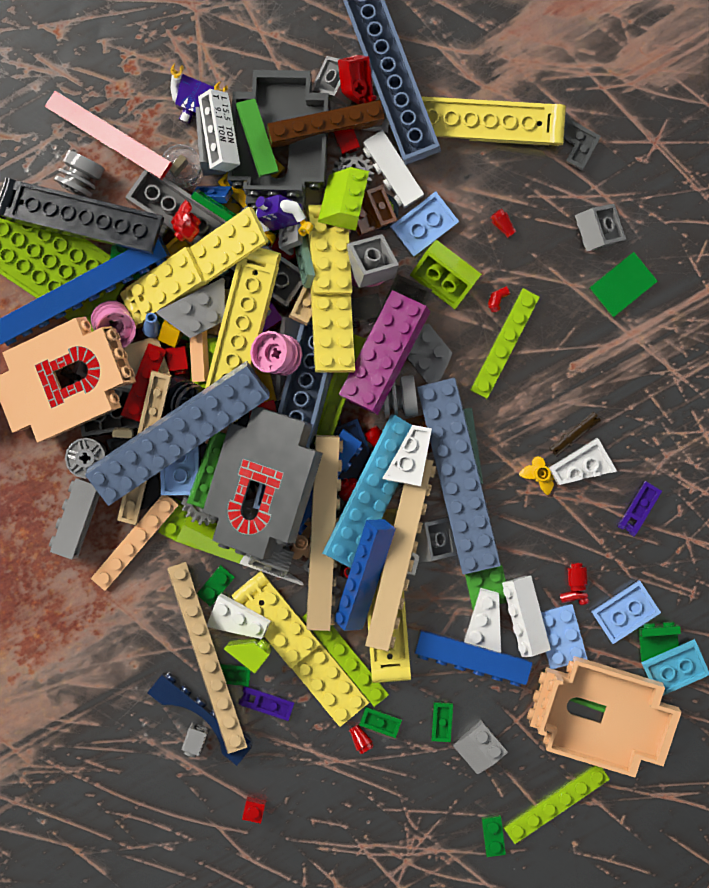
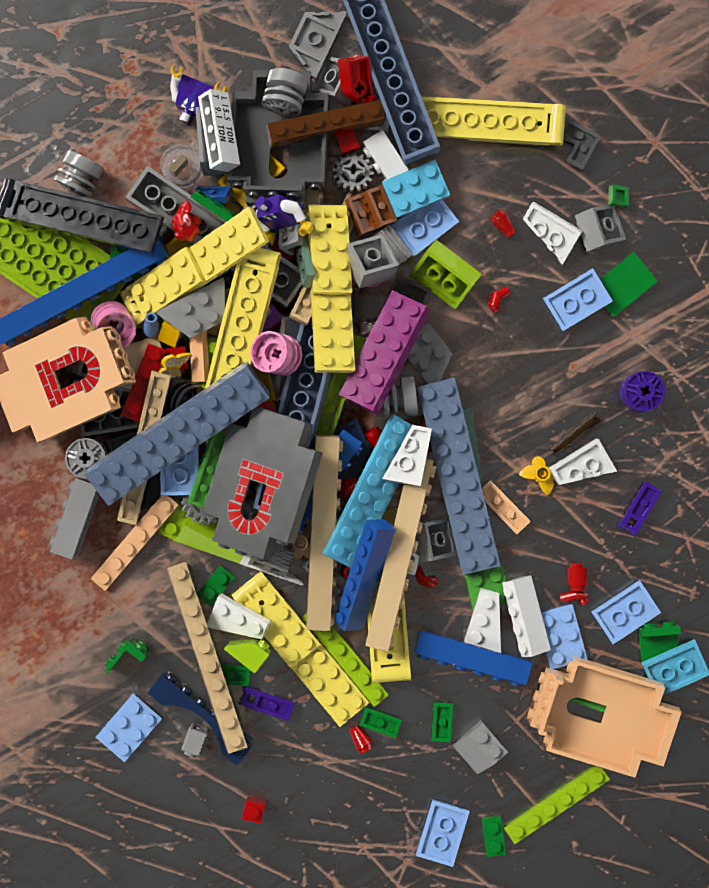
(108, 135): tile -> none
(120, 432): dark tan tile -> none
(129, 727): none -> light blue plate
(137, 649): none -> green bracket
(173, 364): none -> yellow animal
(257, 138): bright green tile -> none
(284, 92): none -> light grey wheel
(315, 38): none -> light grey wing
(344, 198): lime slope -> none
(396, 245): none -> light grey brick
(415, 188): none -> medium azure plate
(424, 580): none -> red arm
(442, 832): none -> light blue plate
(504, 343): lime plate -> none
(504, 507): none -> light nougat plate
(554, 231): none -> white wing
(577, 299): none -> light blue plate
(618, 196): none -> green plate
(631, 393): none -> dark purple wheel

